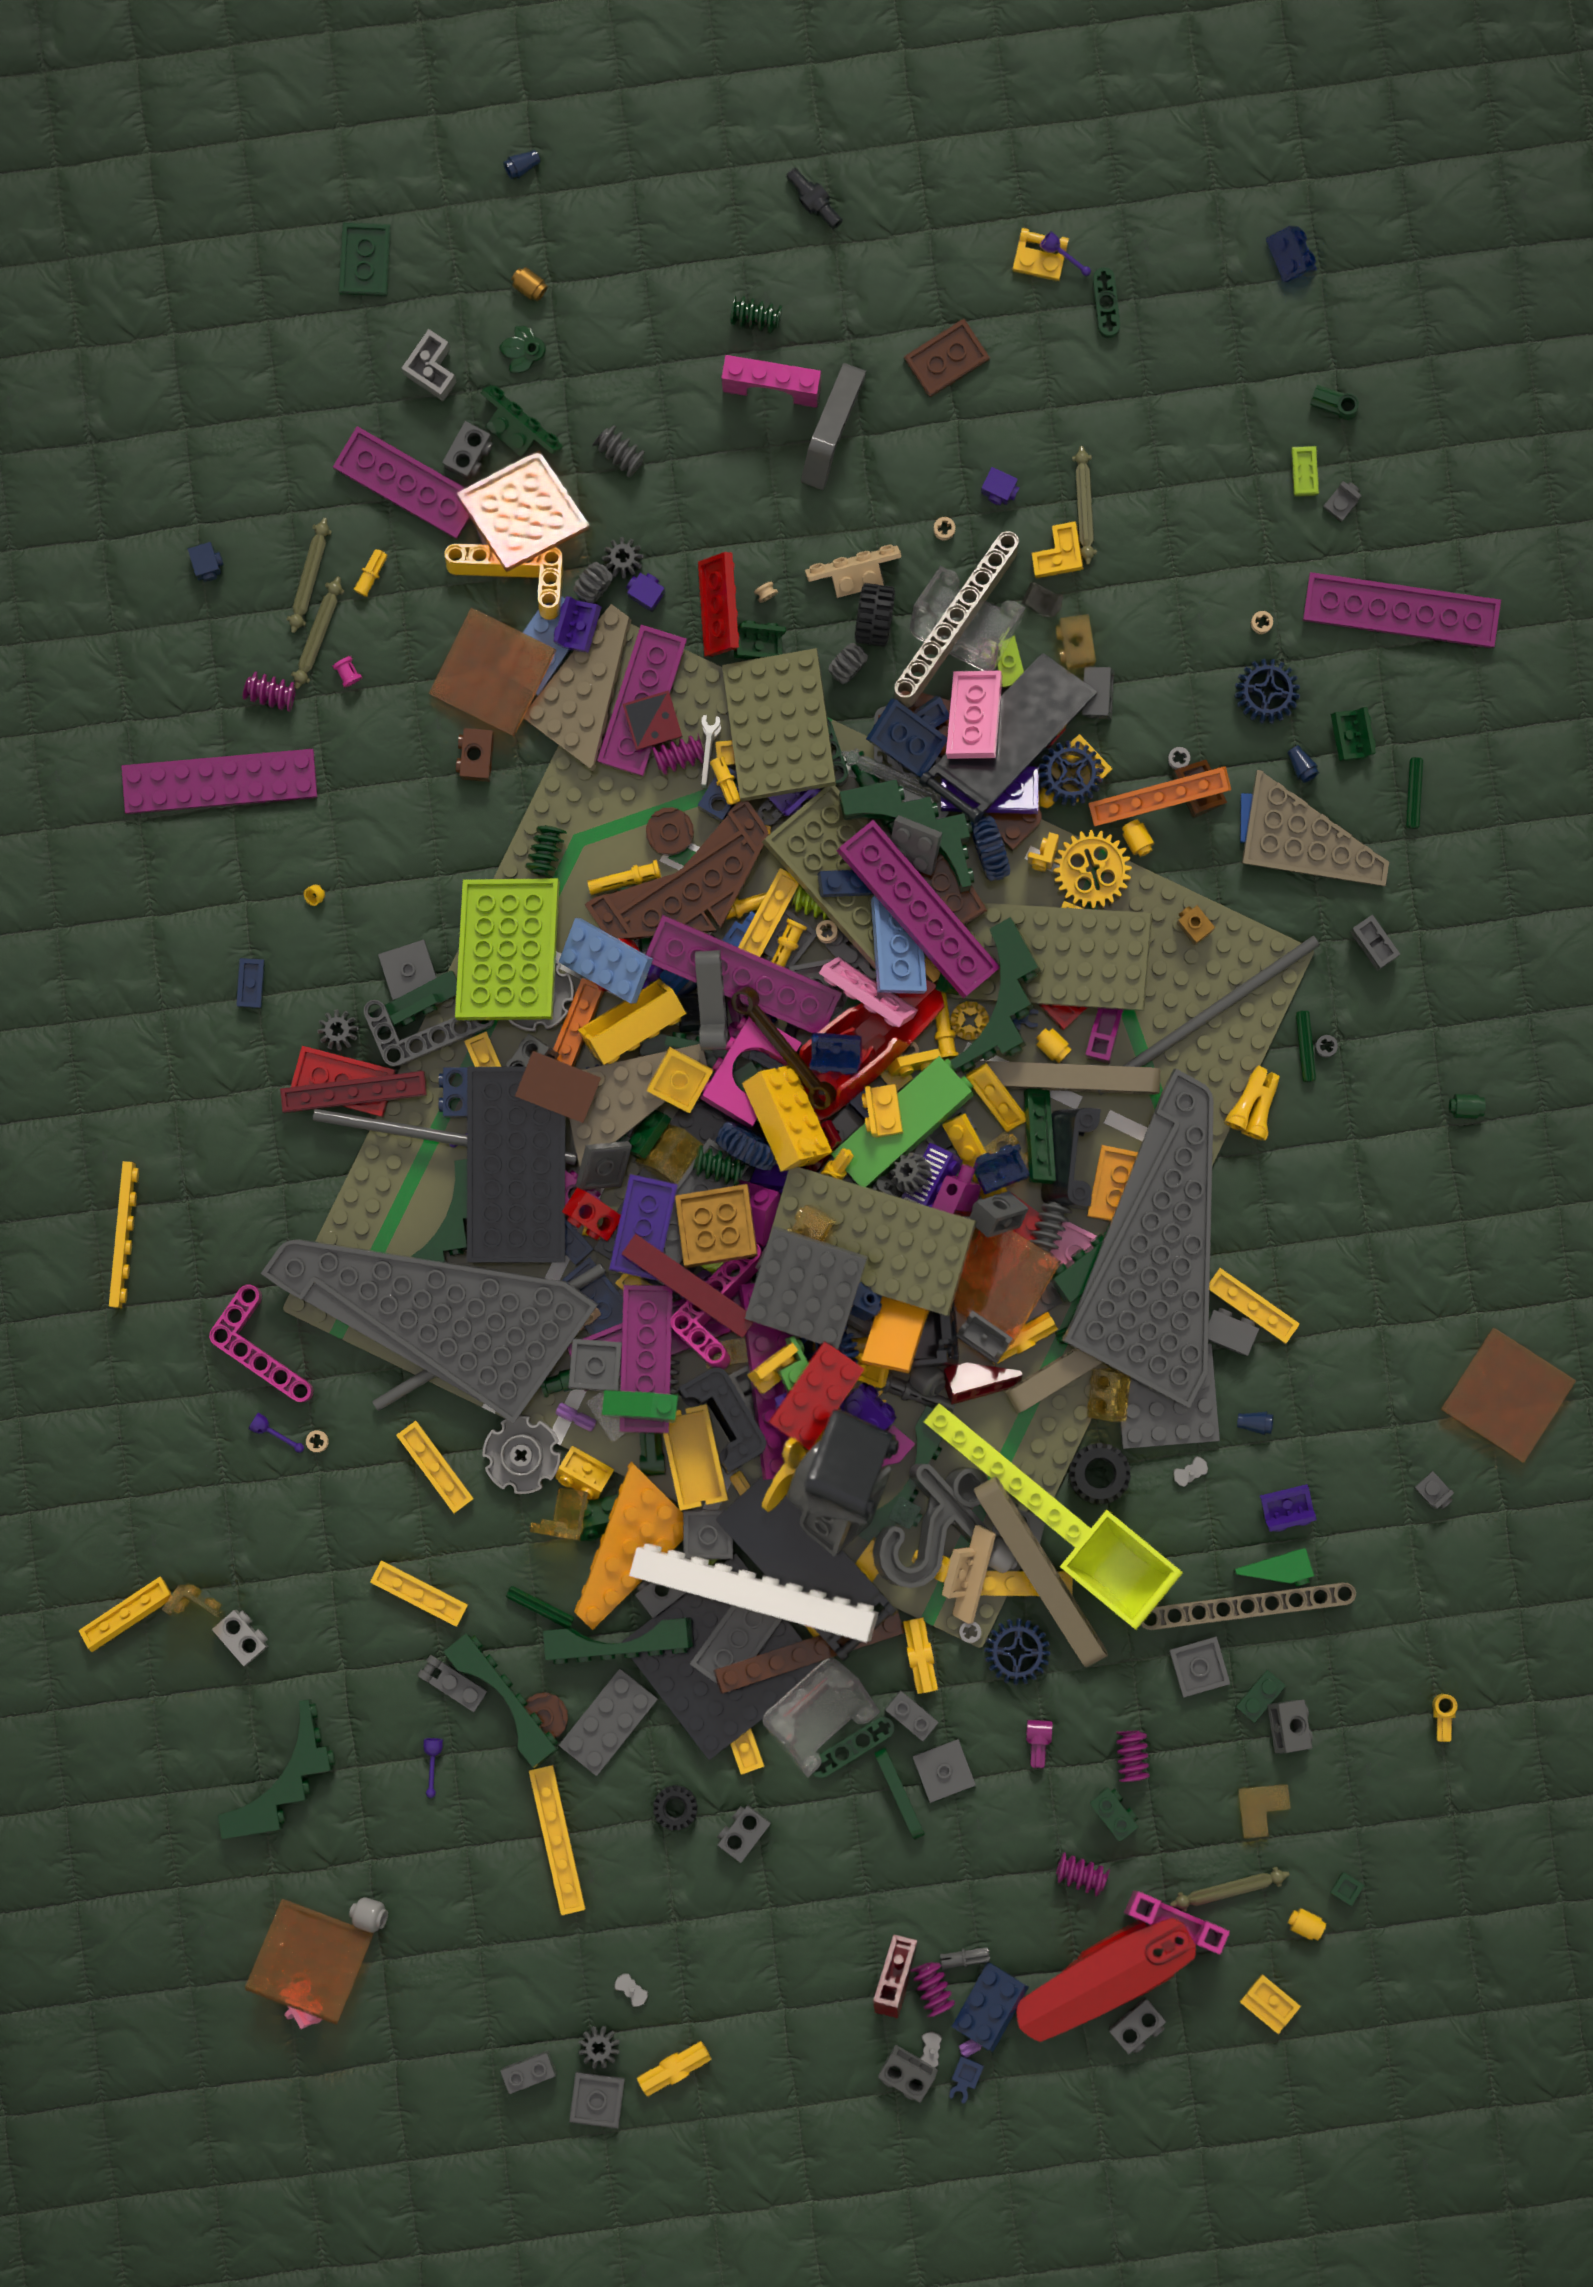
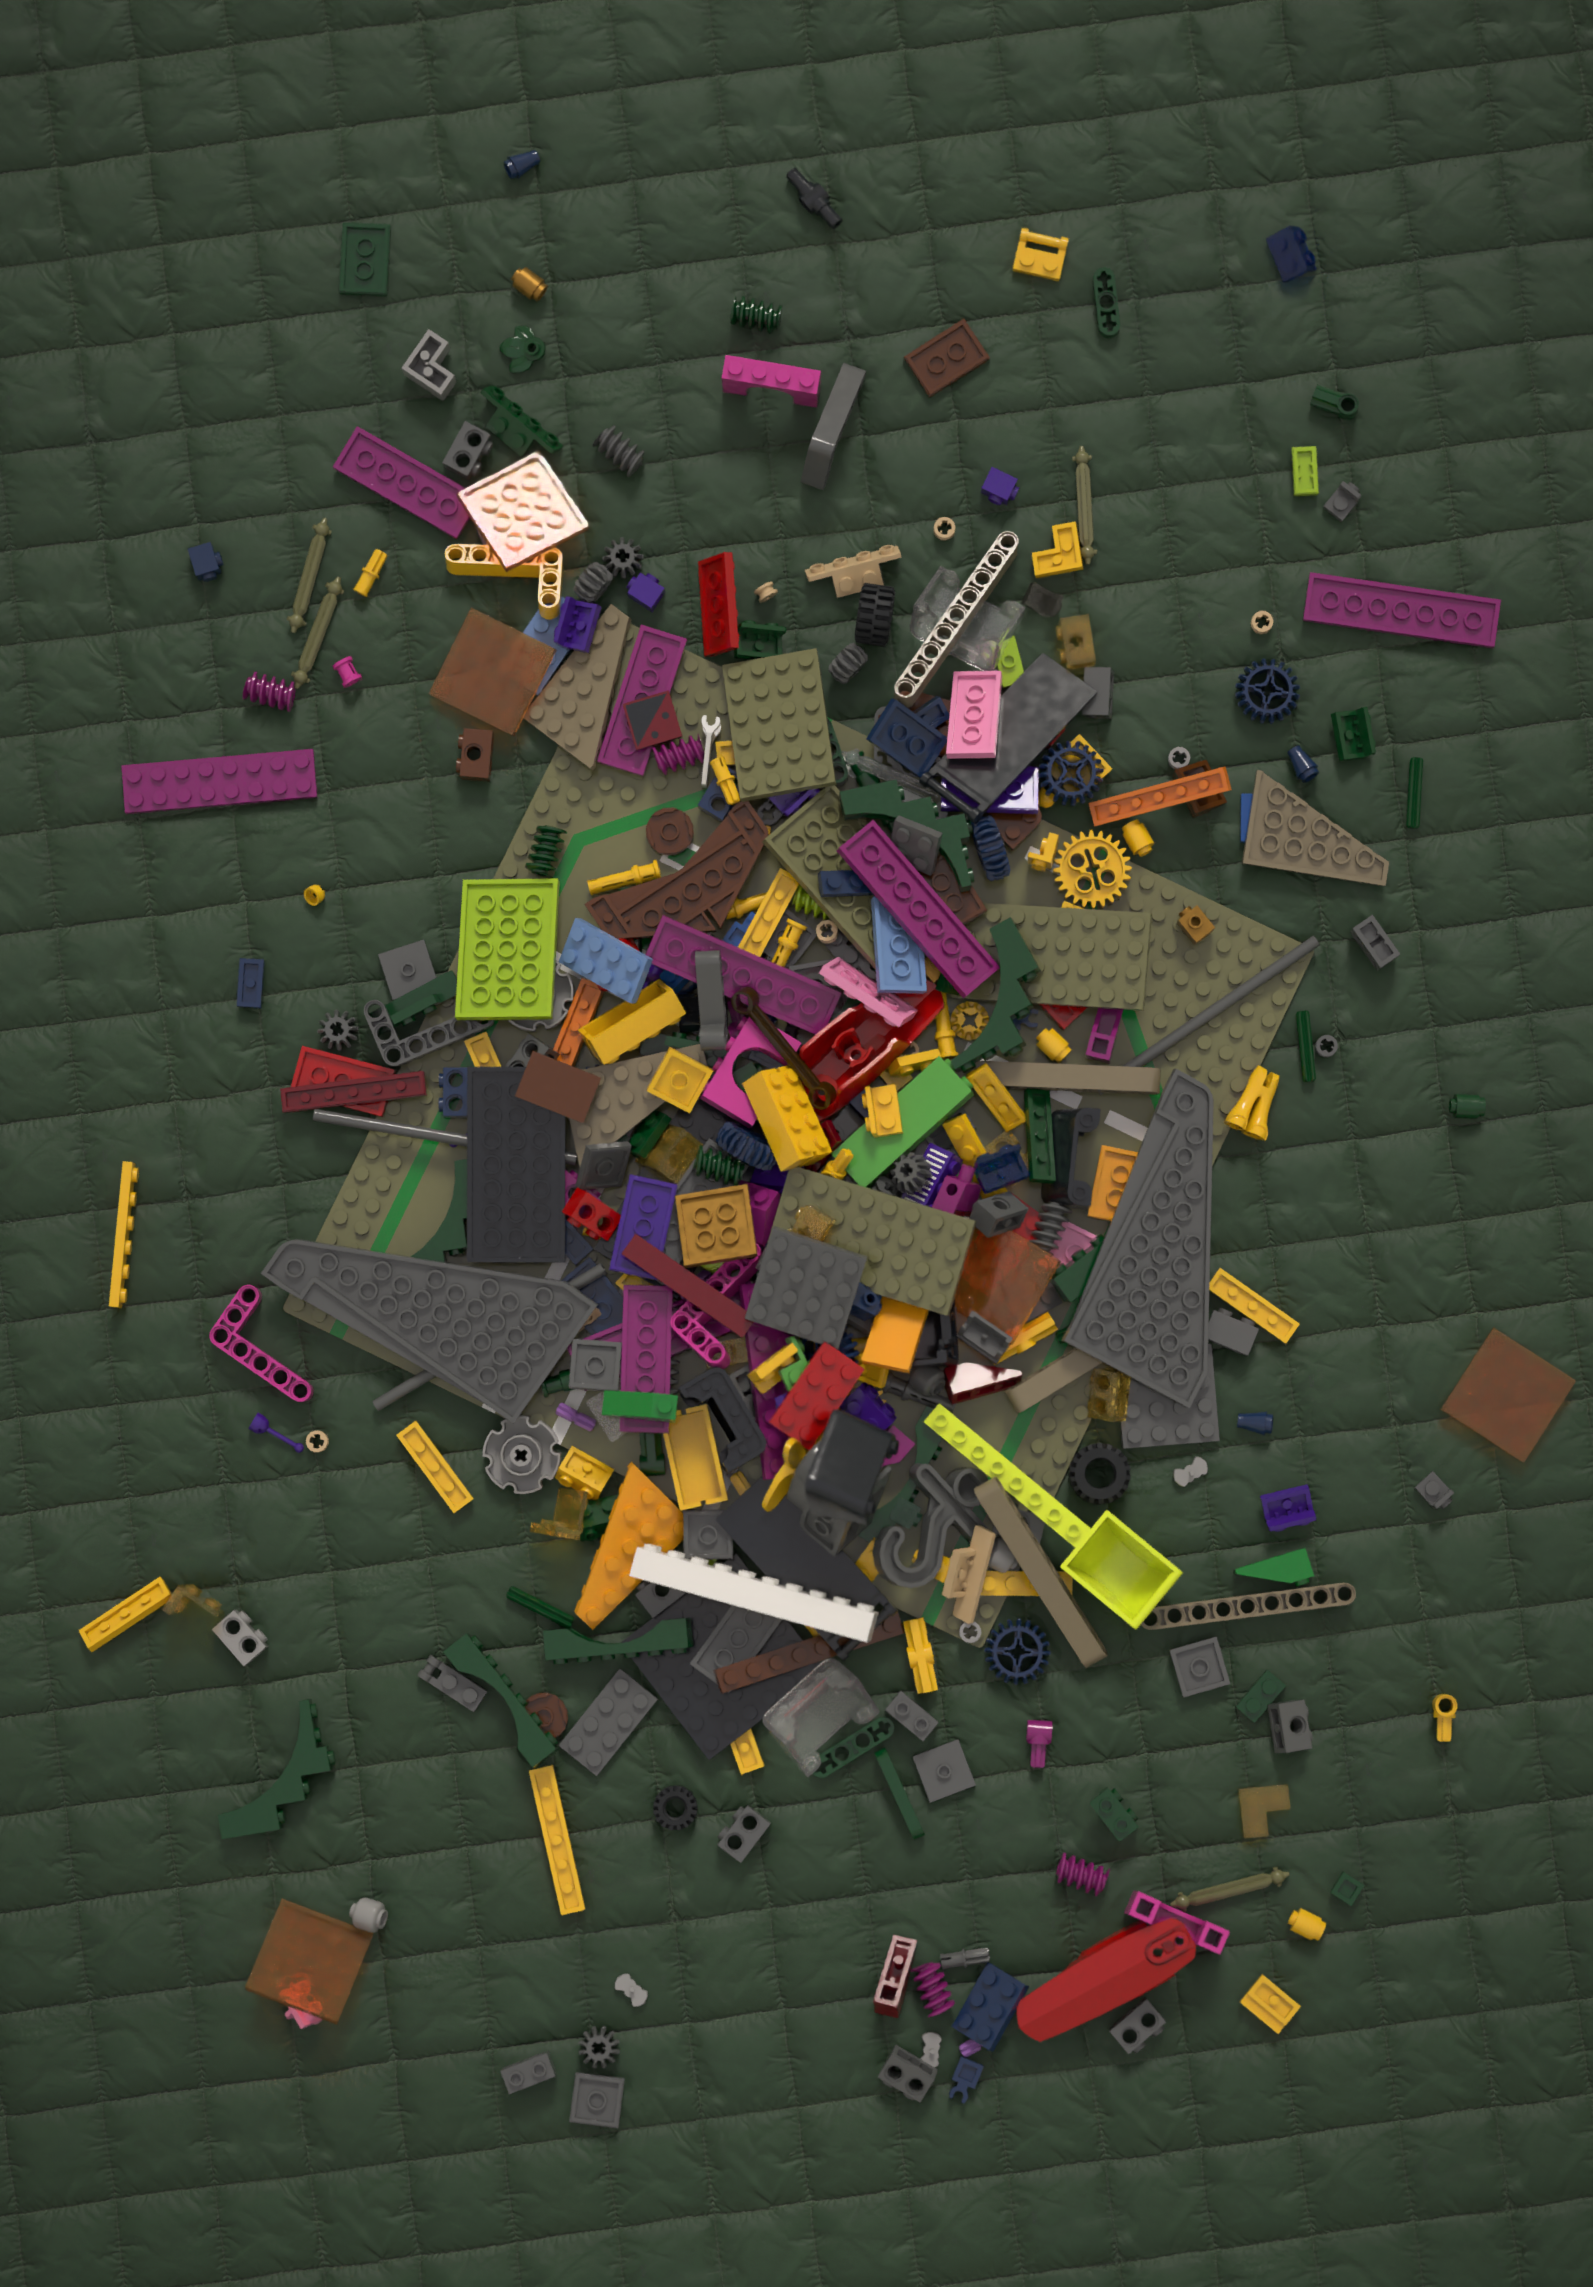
(419, 1593): yellow plate -> none
(432, 1747): dark purple hinge -> none
(674, 2068): yellow piece -> none
(836, 1053): clear blue bracket -> none
(1051, 244): dark purple hinge -> none
(1132, 1756): magenta piece -> none

